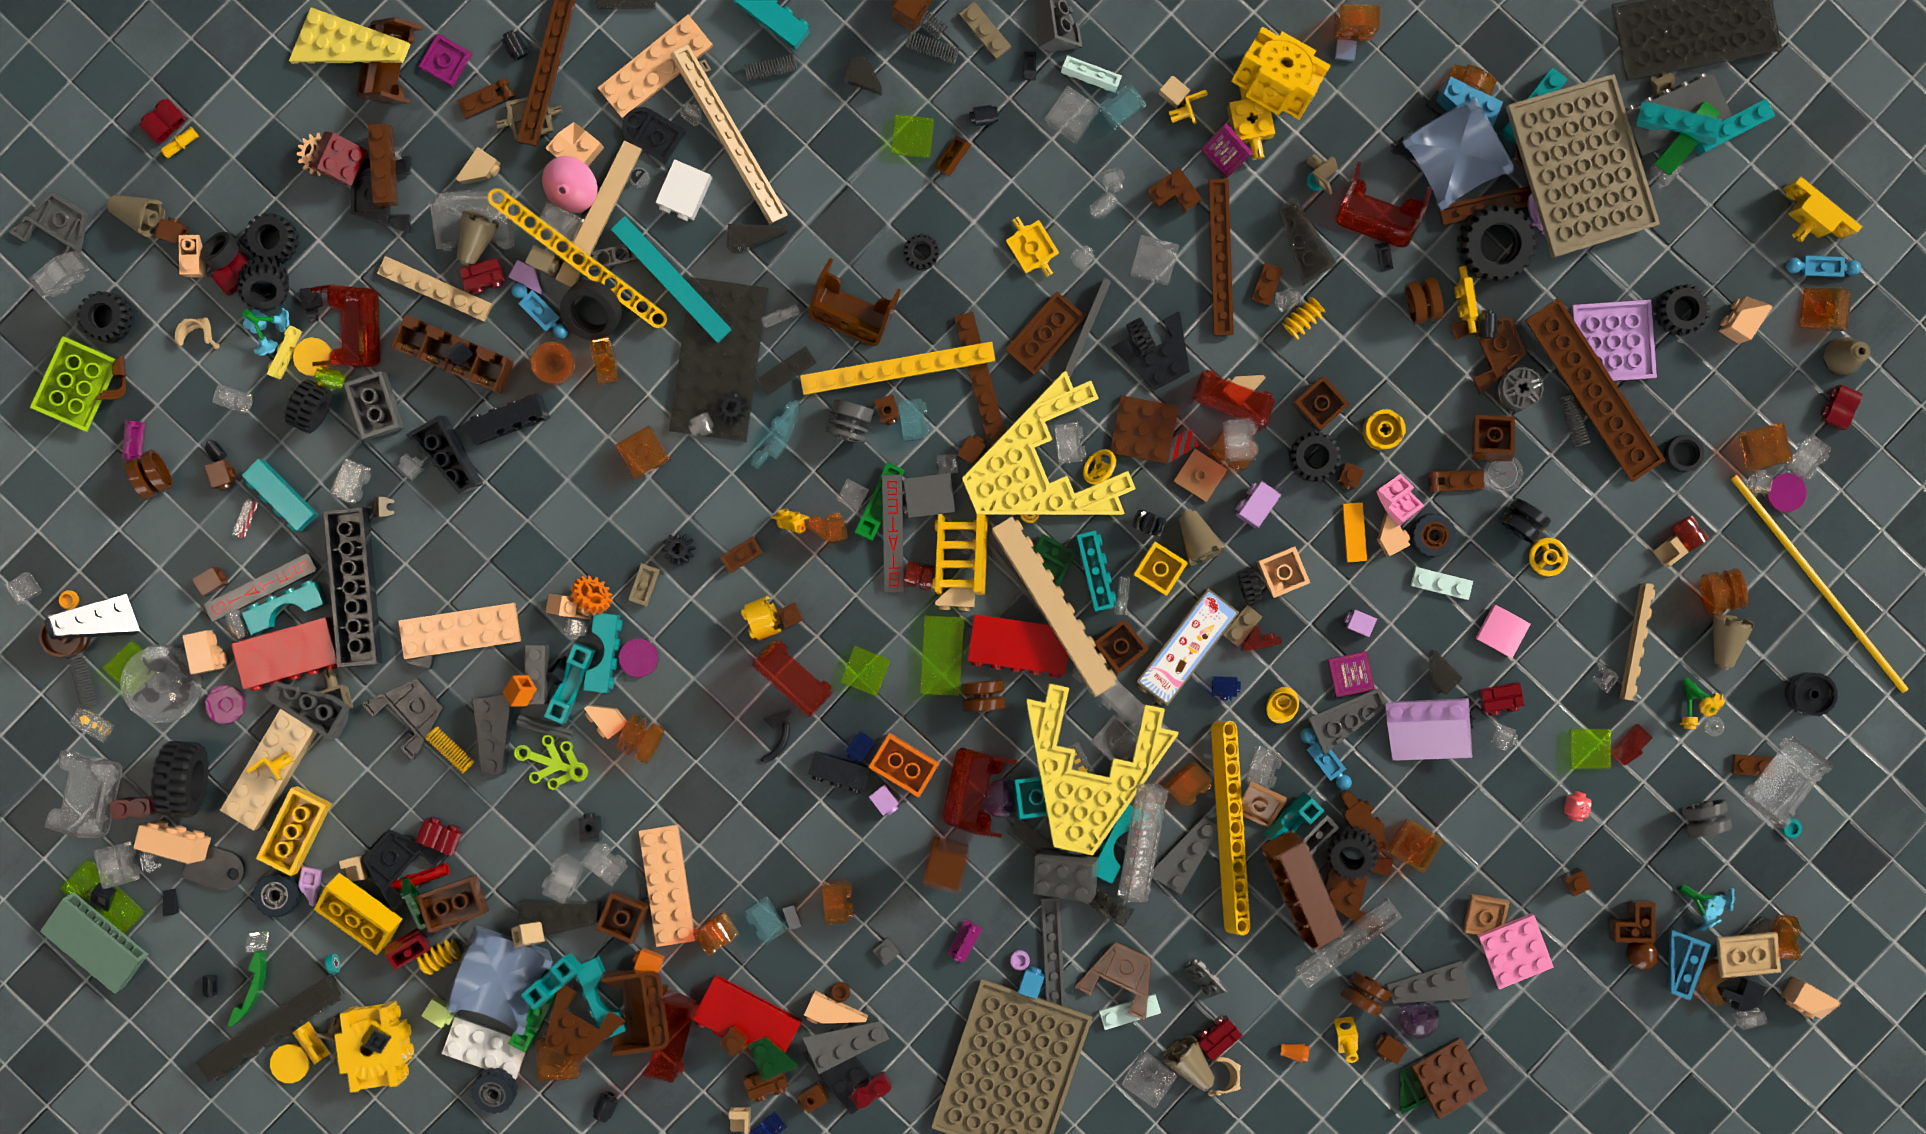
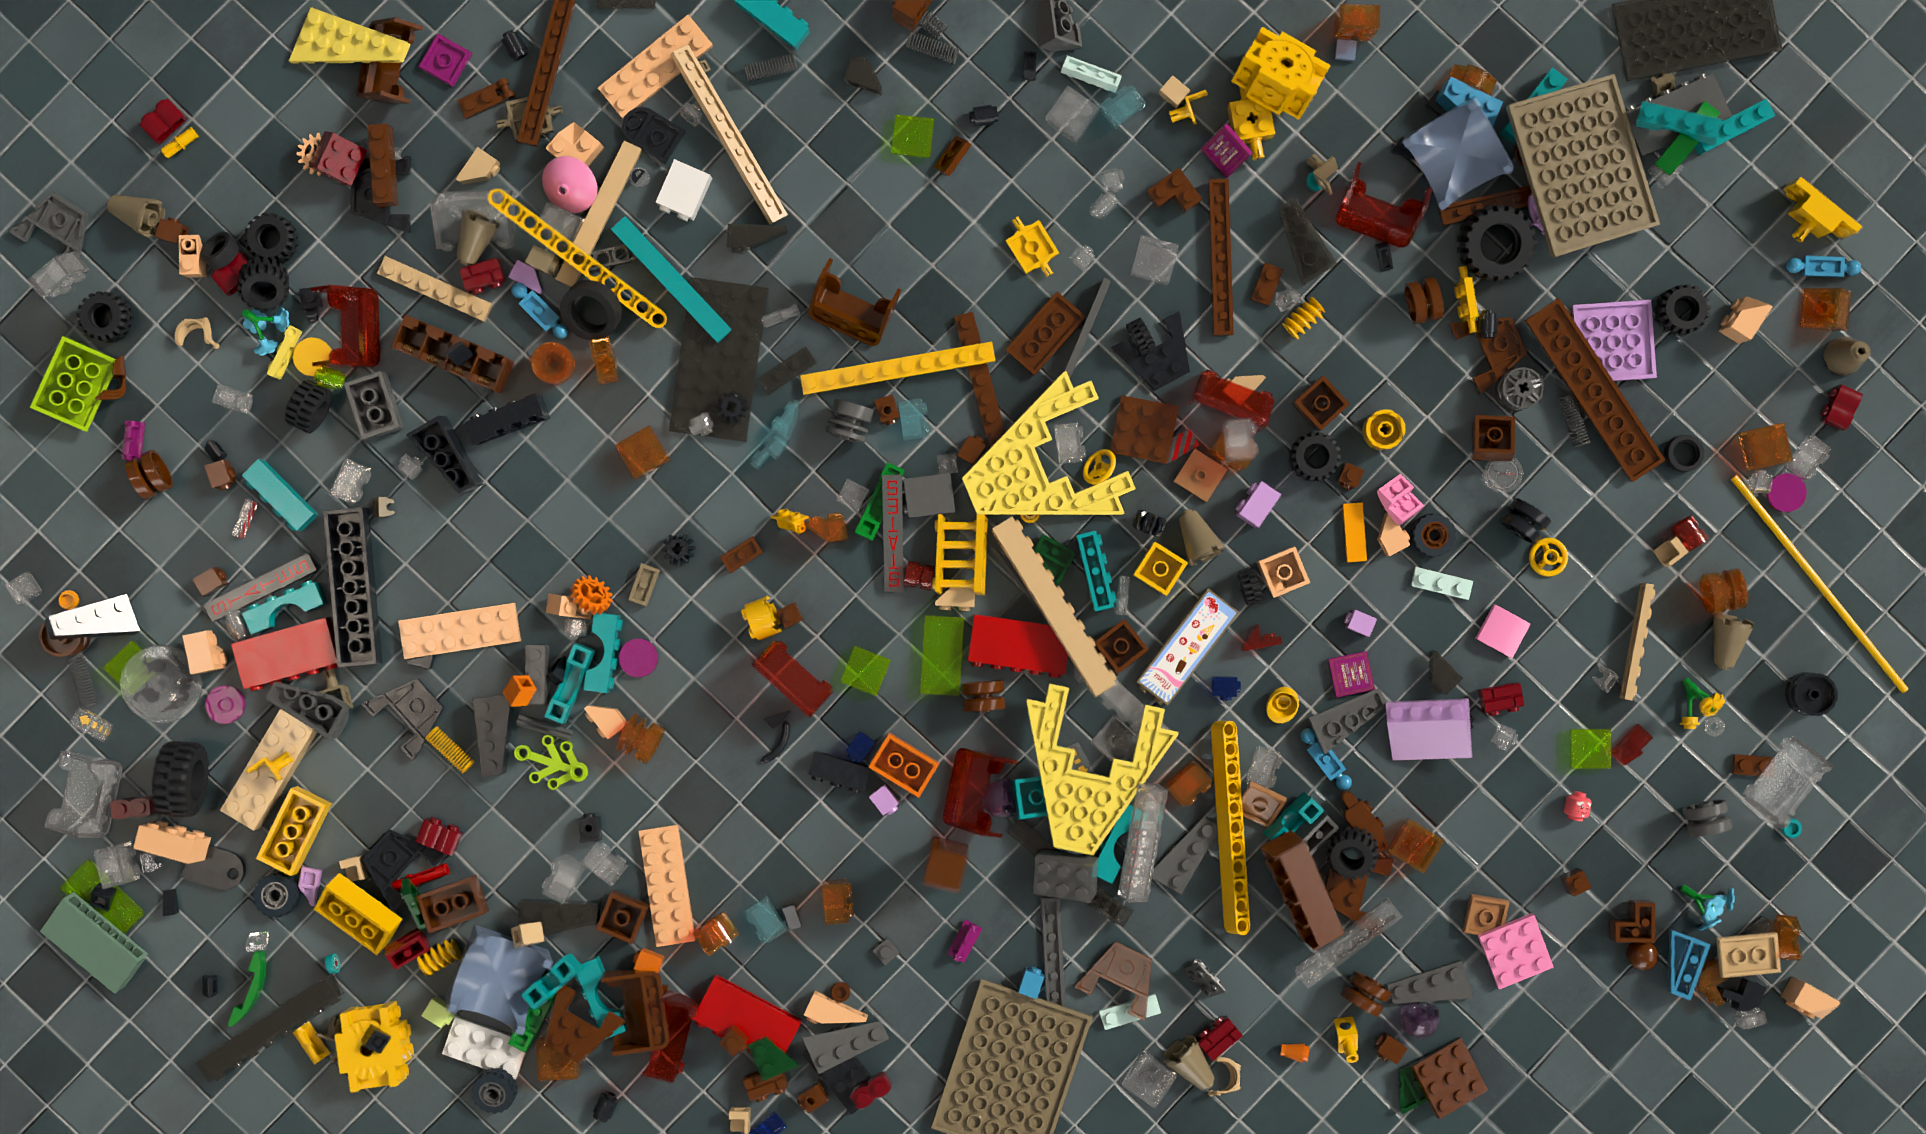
(289, 1063): yellow tile -> none
(921, 240): black tyre -> none
(985, 30): dark tan plate -> none
(1019, 960): lavender tile -> none
(1242, 625): dark tan plate -> none
(1457, 480): reddish brown plate -> none

